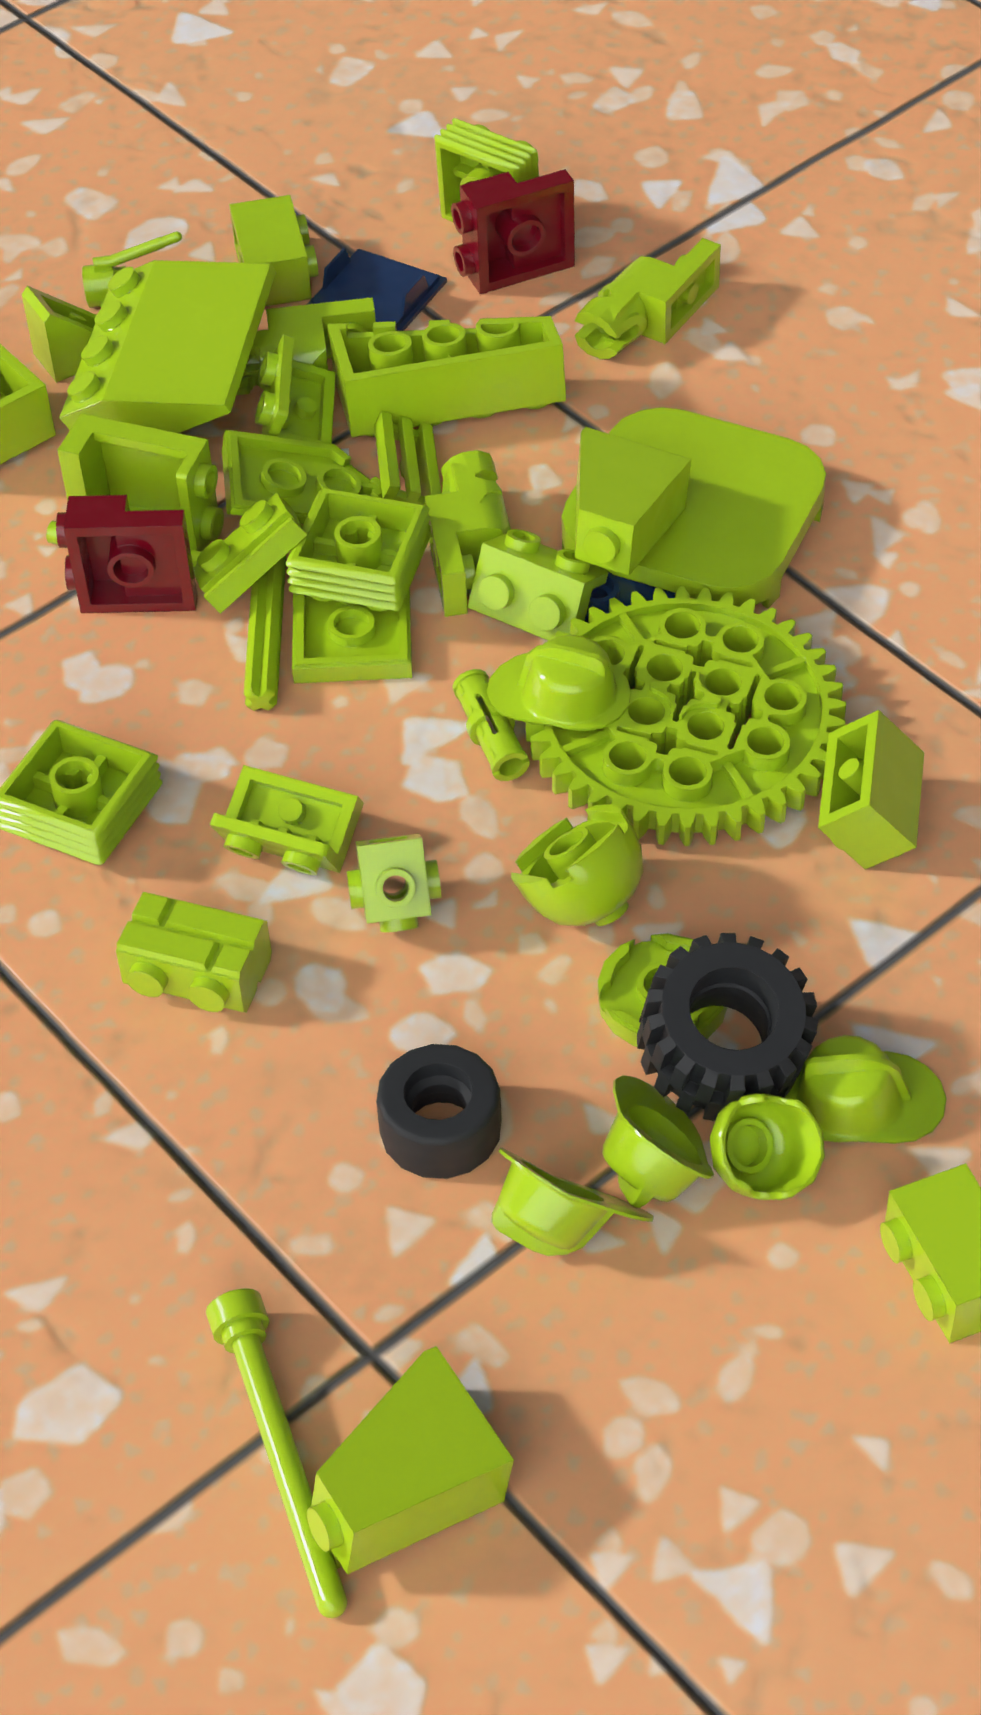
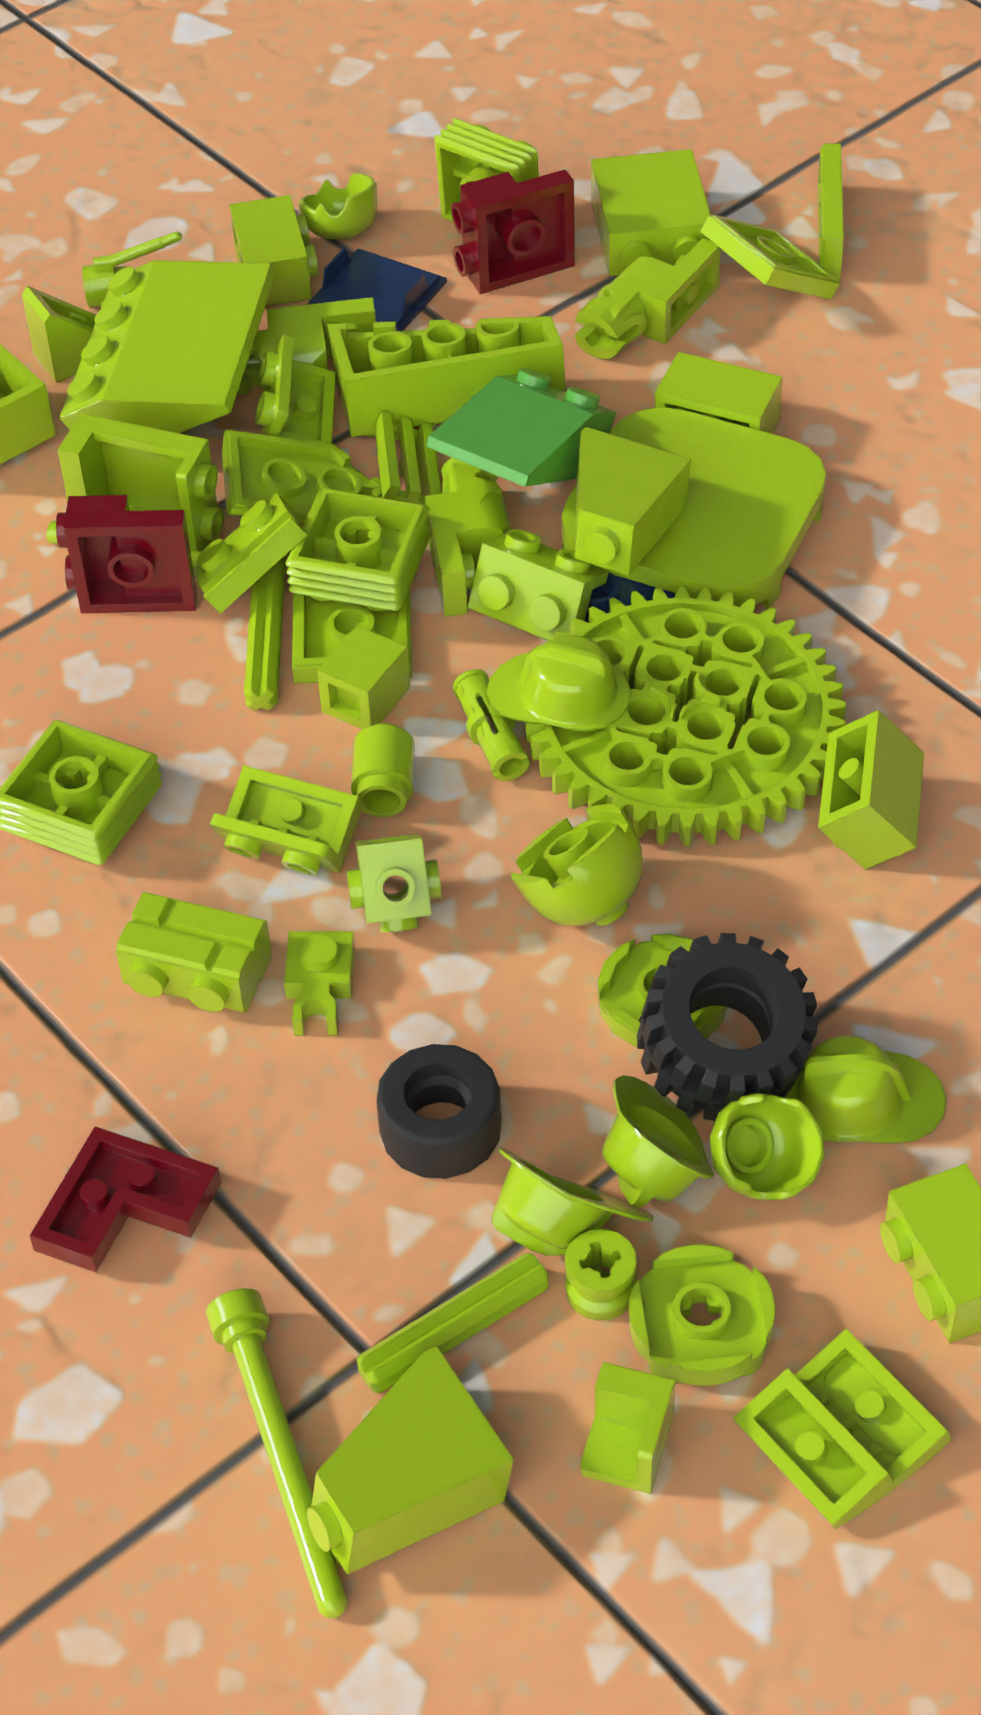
(116, 1181): none -> dark red plate
(318, 973): none -> lime plate
(343, 211): none -> lime hair
(363, 678): none -> lime panel
(383, 769): none -> lime brick
(453, 1321): none -> lime axle
(522, 428): none -> bright green slope
(589, 1289): none -> lime wheel
(628, 1427): none -> lime panel
(647, 206): none -> lime brick
(692, 1352): none -> lime plate
(722, 392): none -> lime brick
(770, 257): none -> lime tile
(830, 209): none -> lime tile
(842, 1429): none -> lime slope

